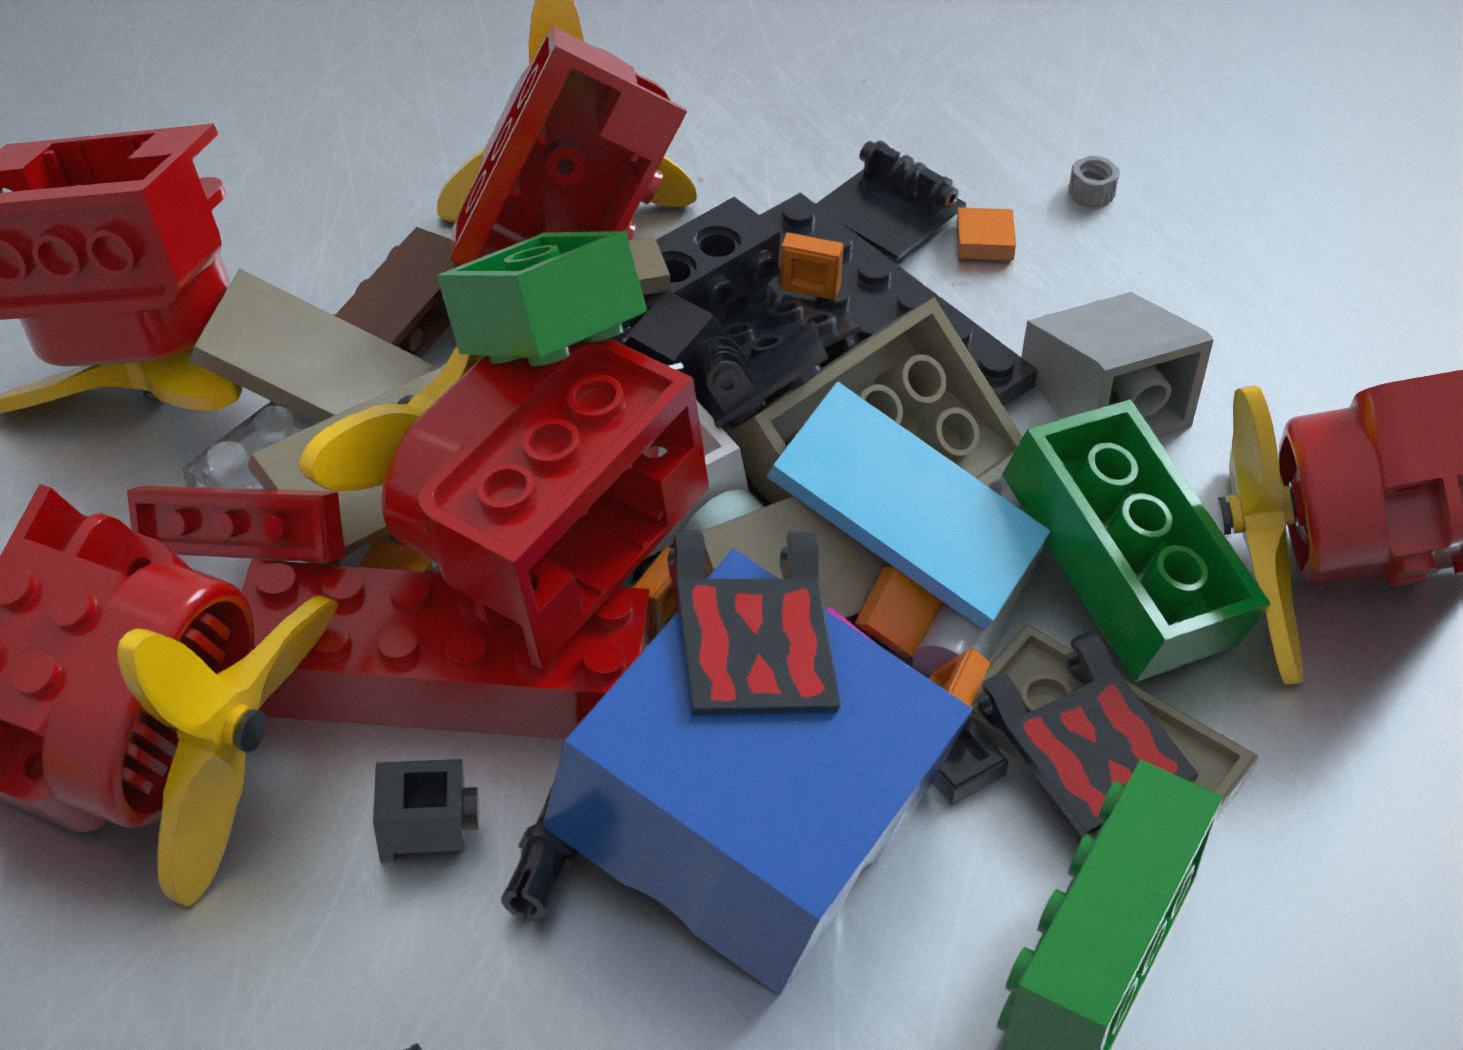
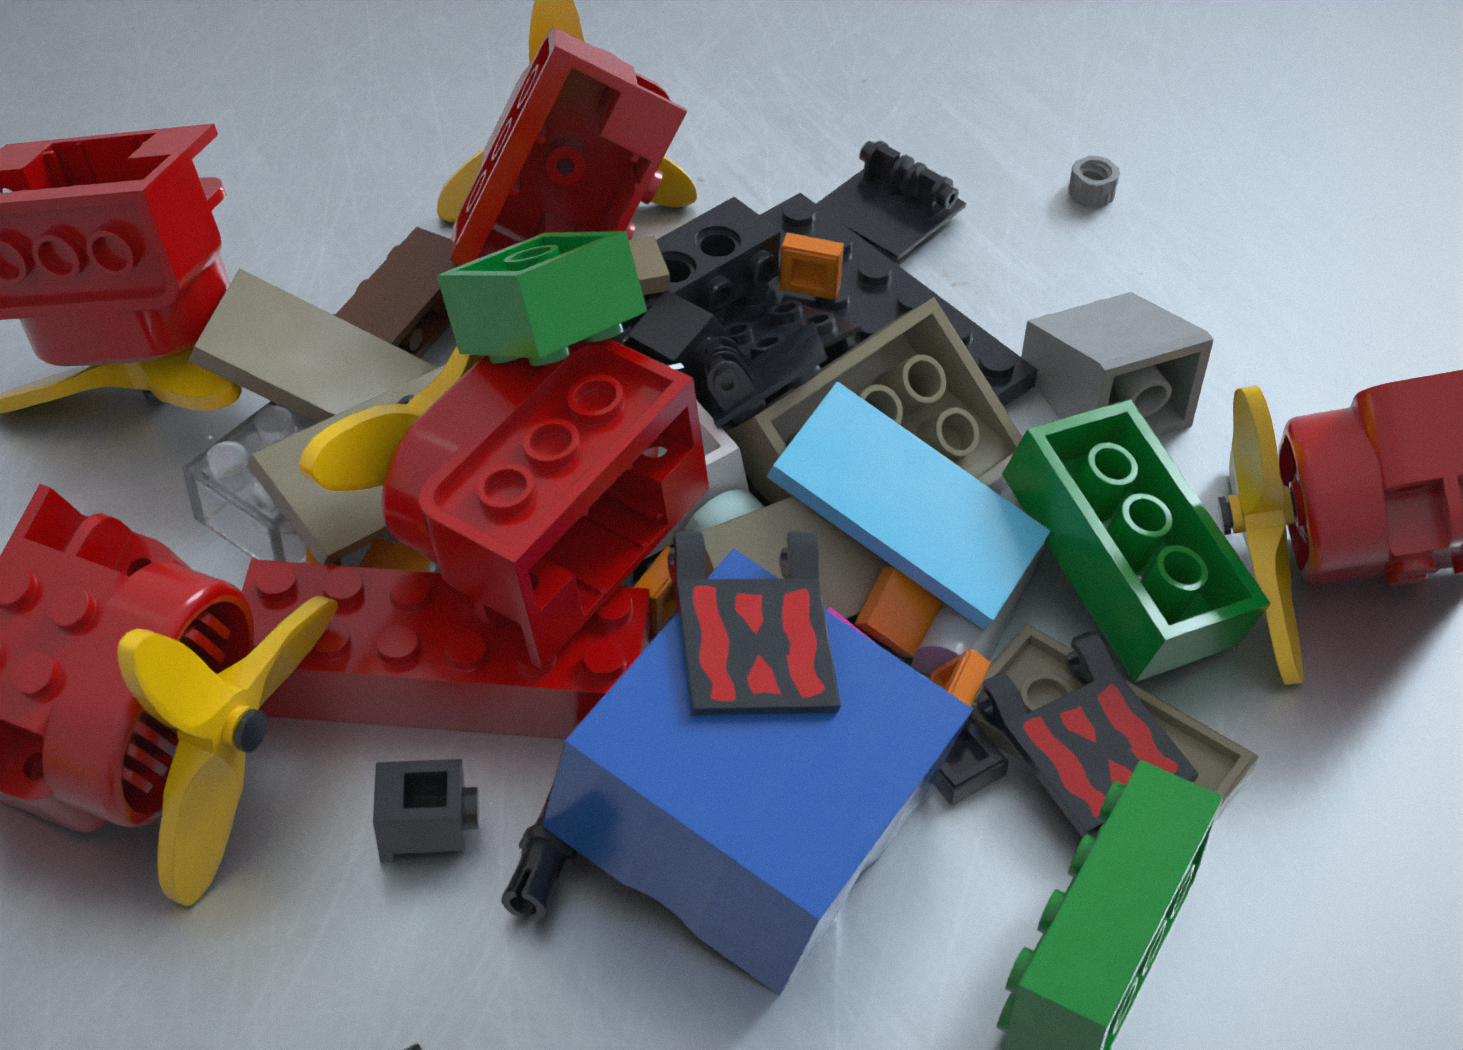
(240, 522): red tile -> none
(985, 234): orange tile -> none

